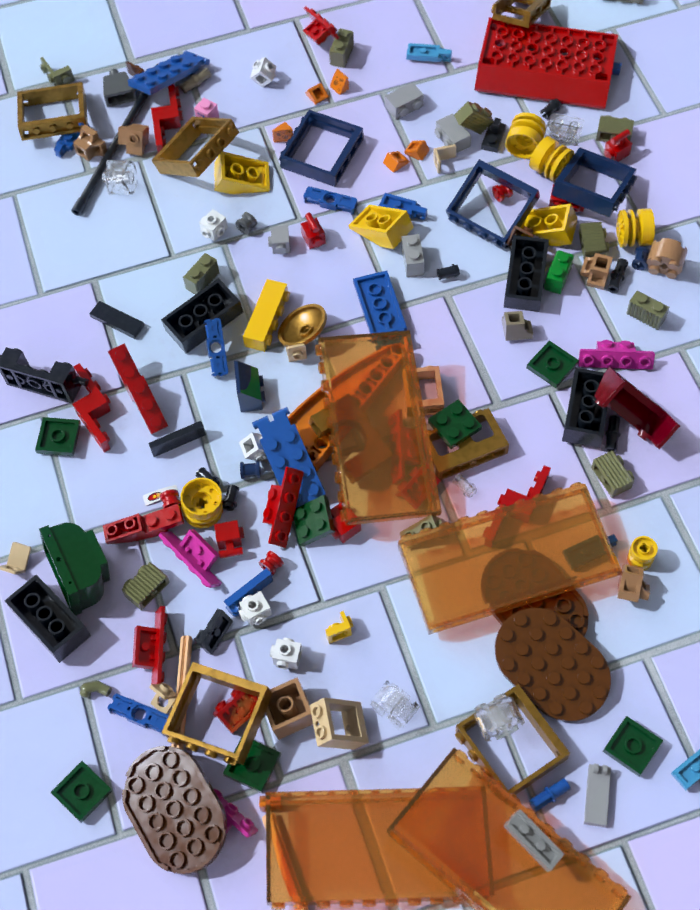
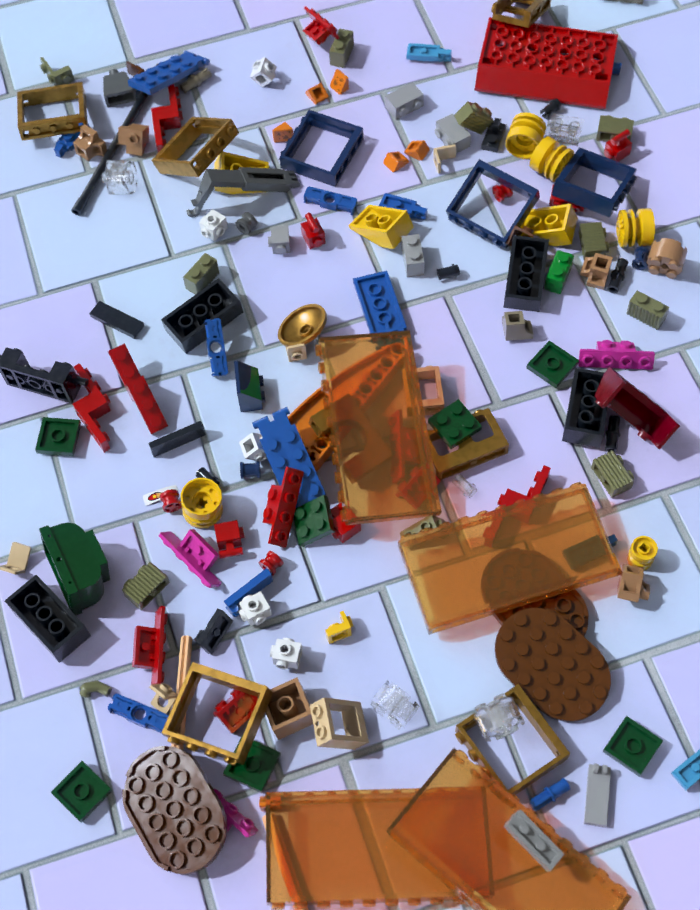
(143, 527): red slope -> none
(207, 109): bright pink brick -> none
(229, 502): black pin -> none
(246, 178): none -> dark grey hinge
(266, 315): yellow brick -> none

